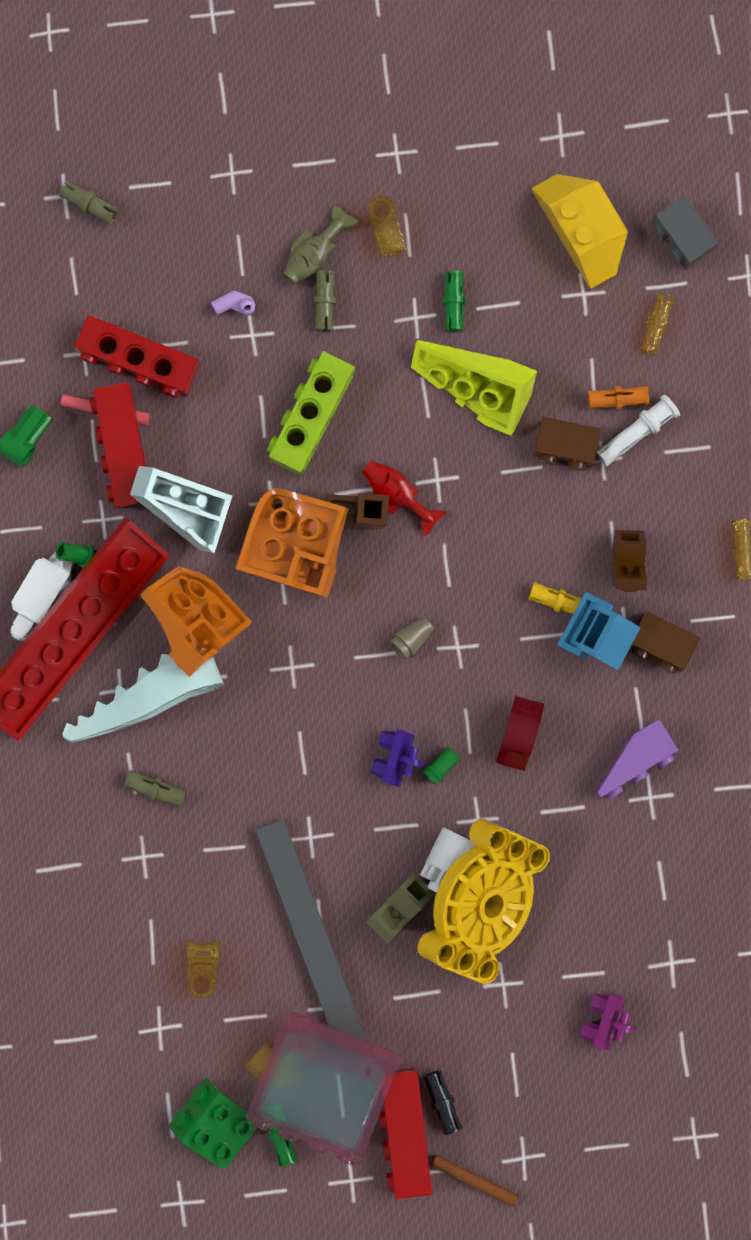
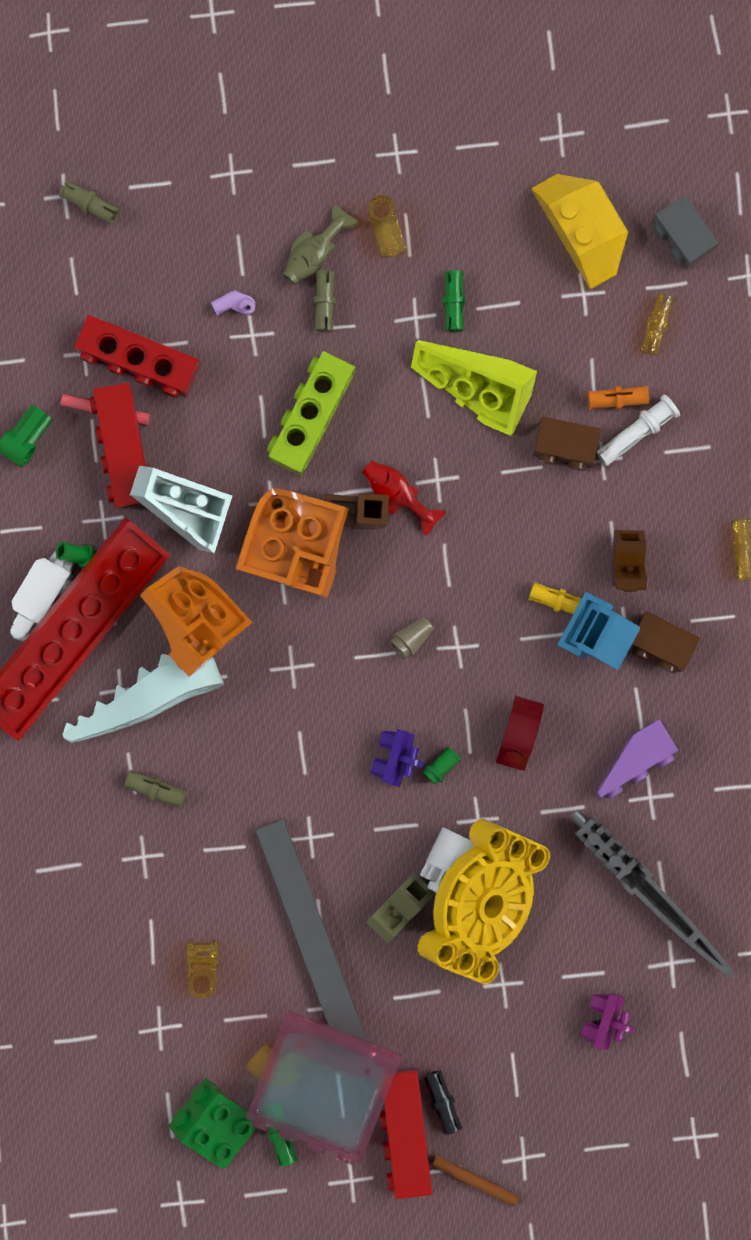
(638, 881): none -> flat silver piece

